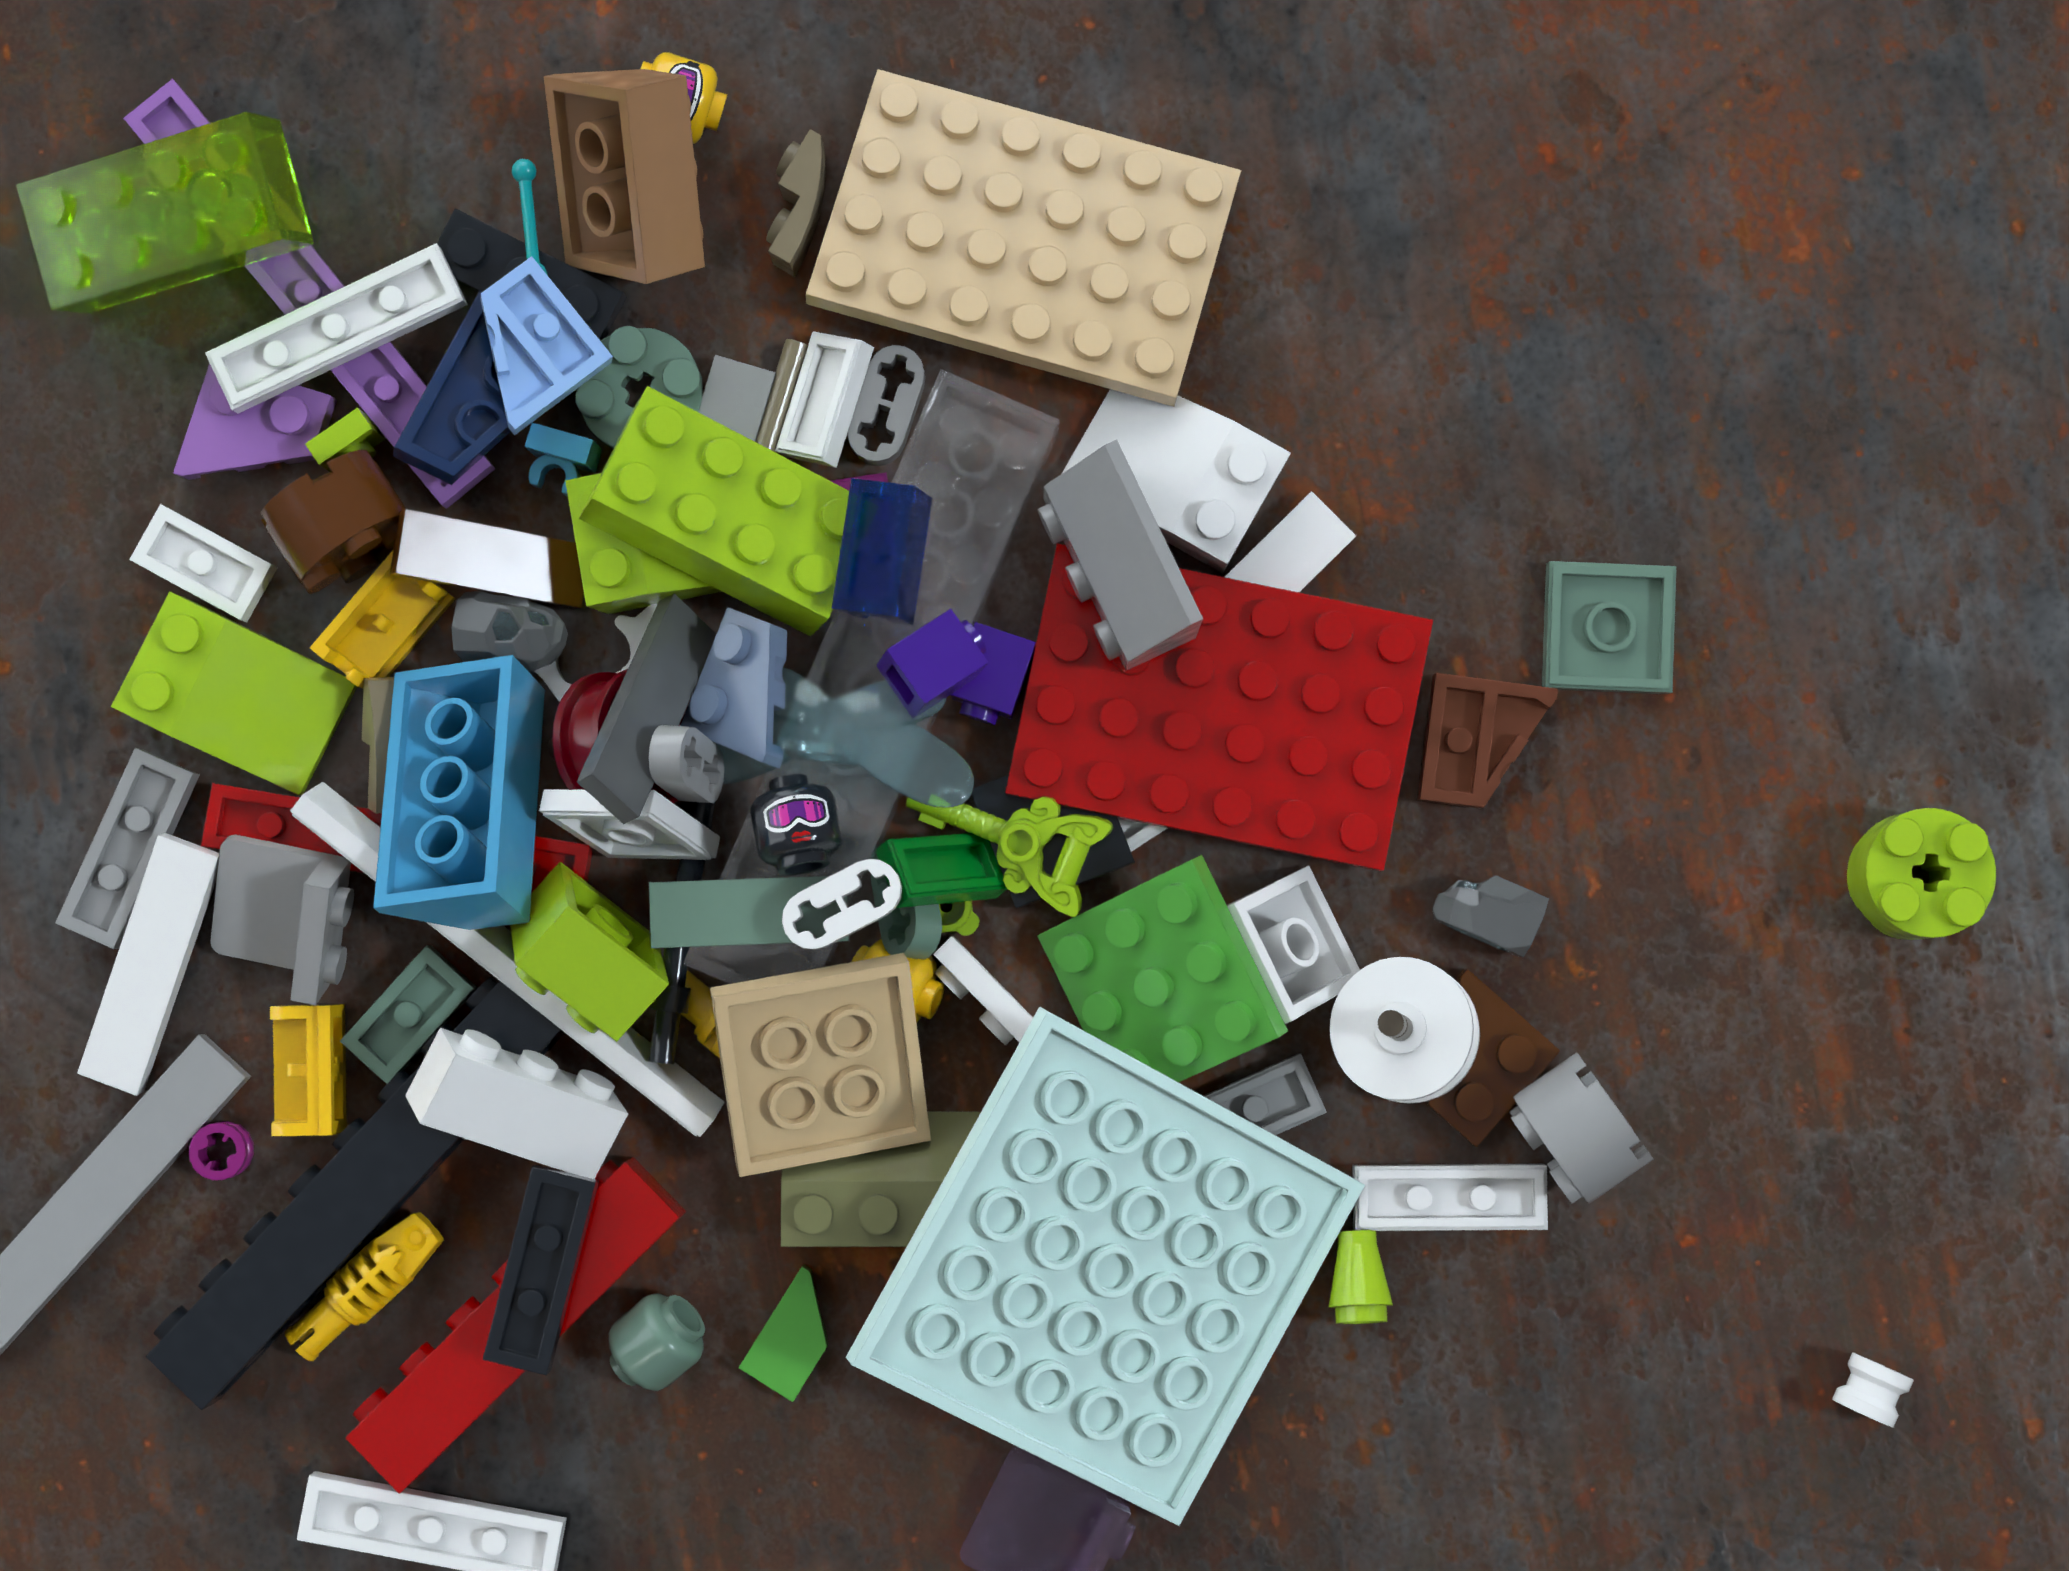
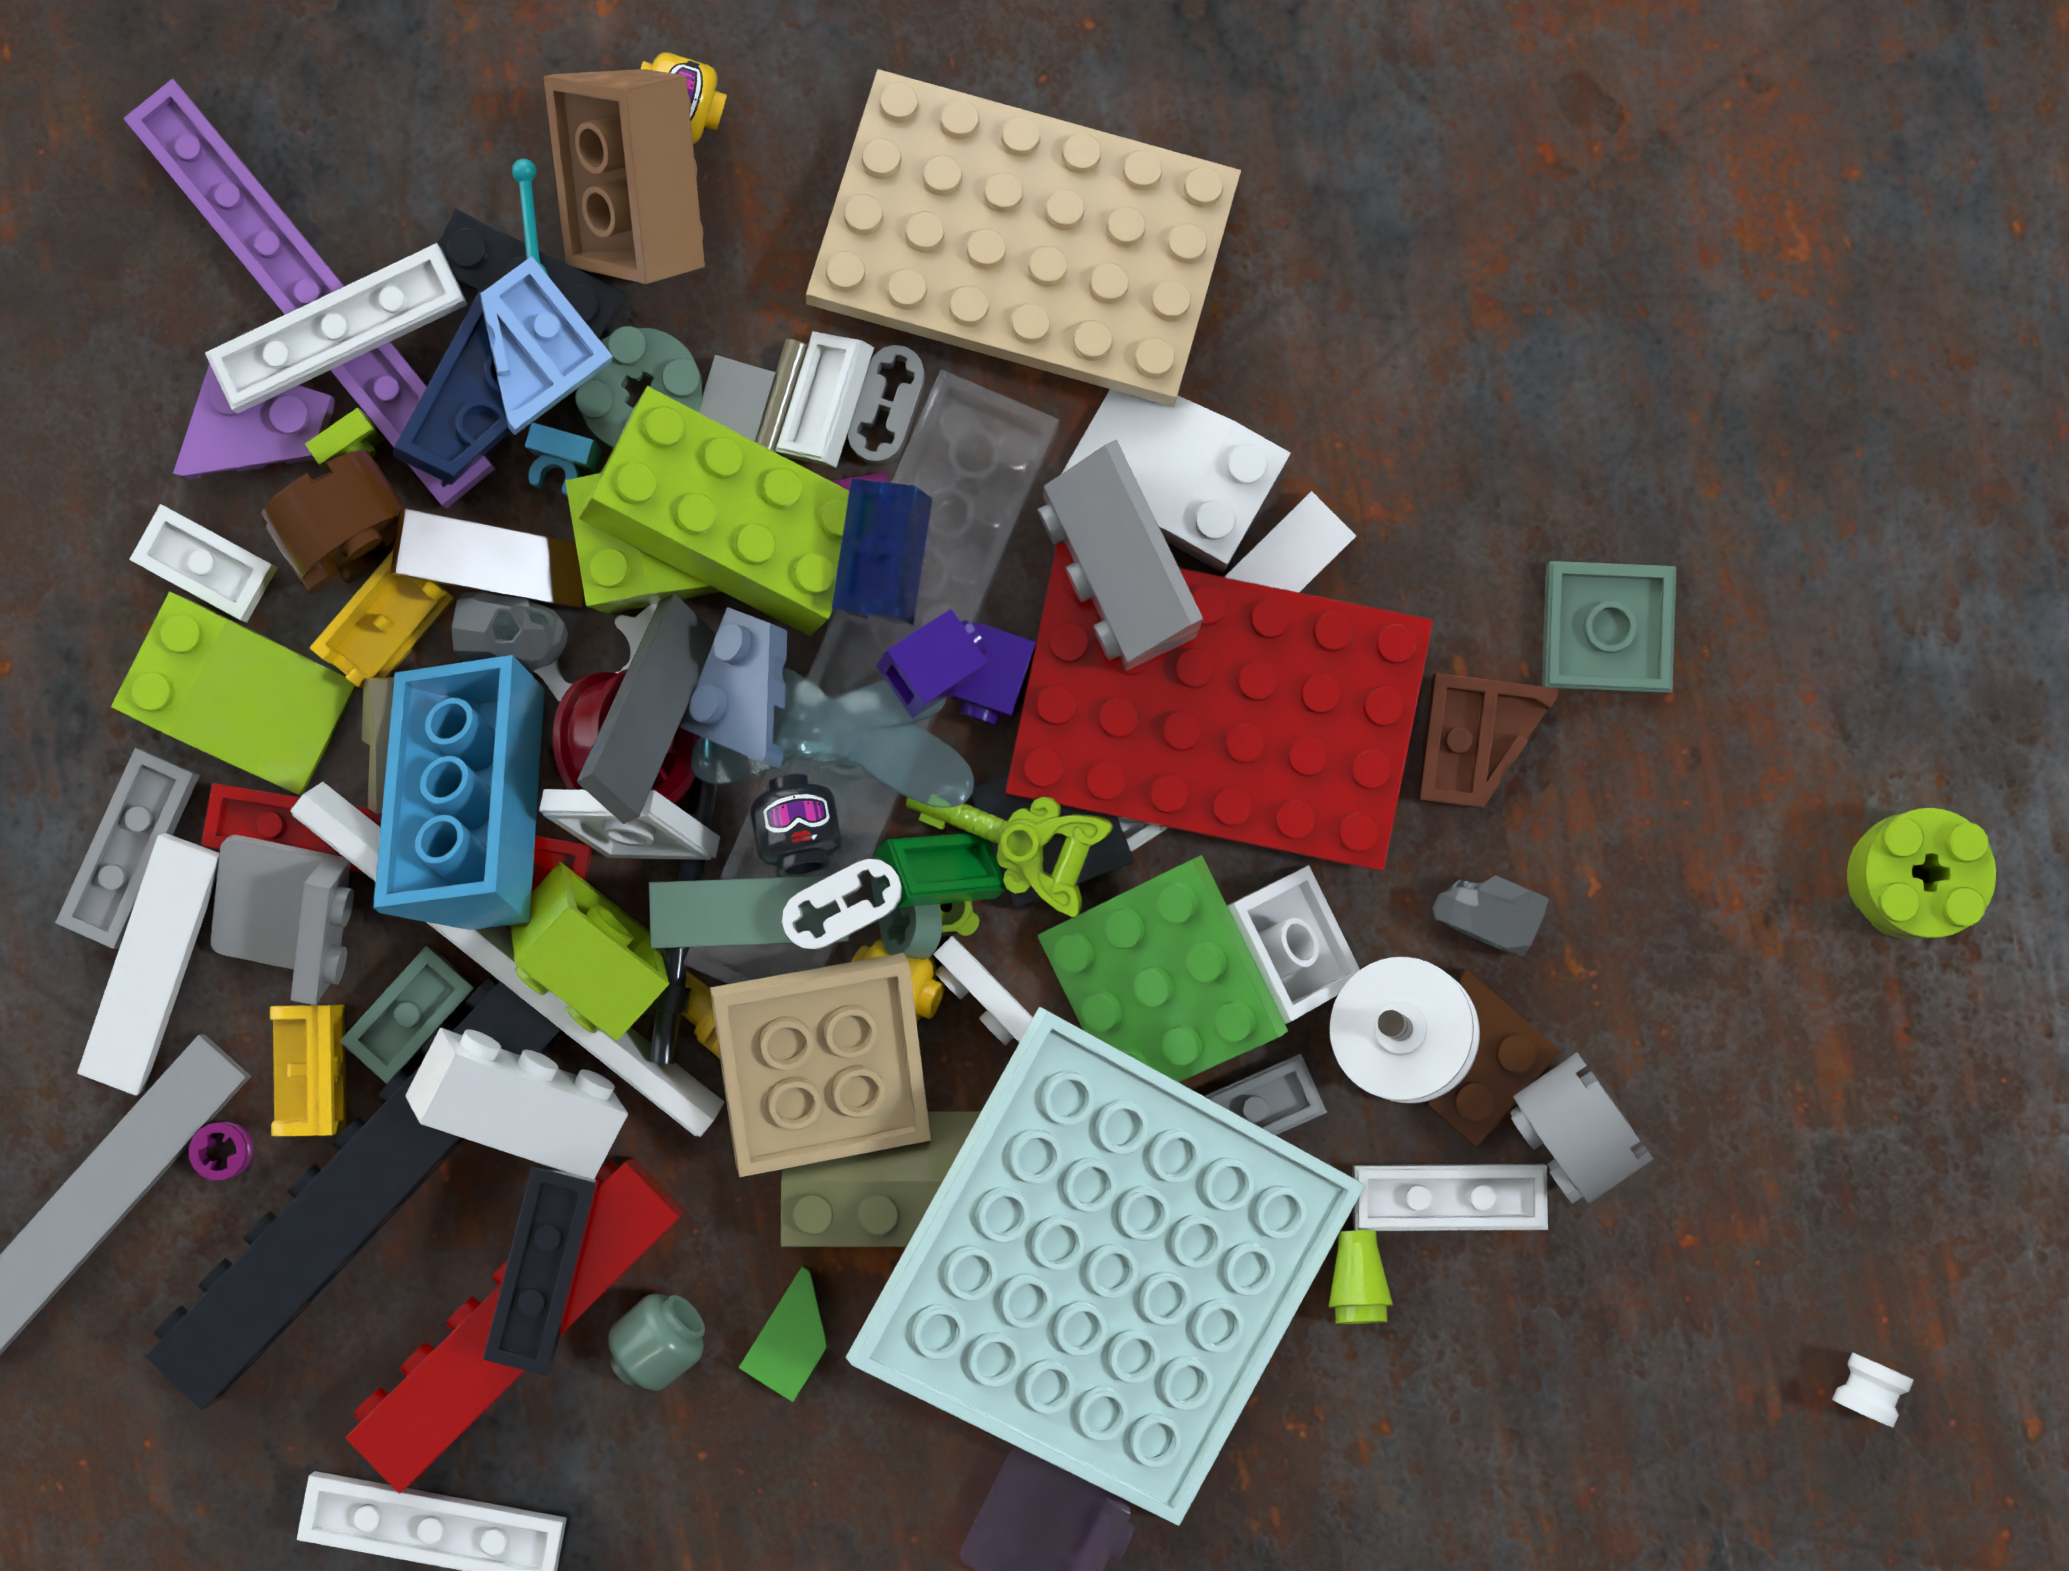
(165, 213): clear neon green brick -> none
(366, 1283): yellow hinge -> none
(686, 763): light grey beam -> none
(803, 185): dark tan slope -> none

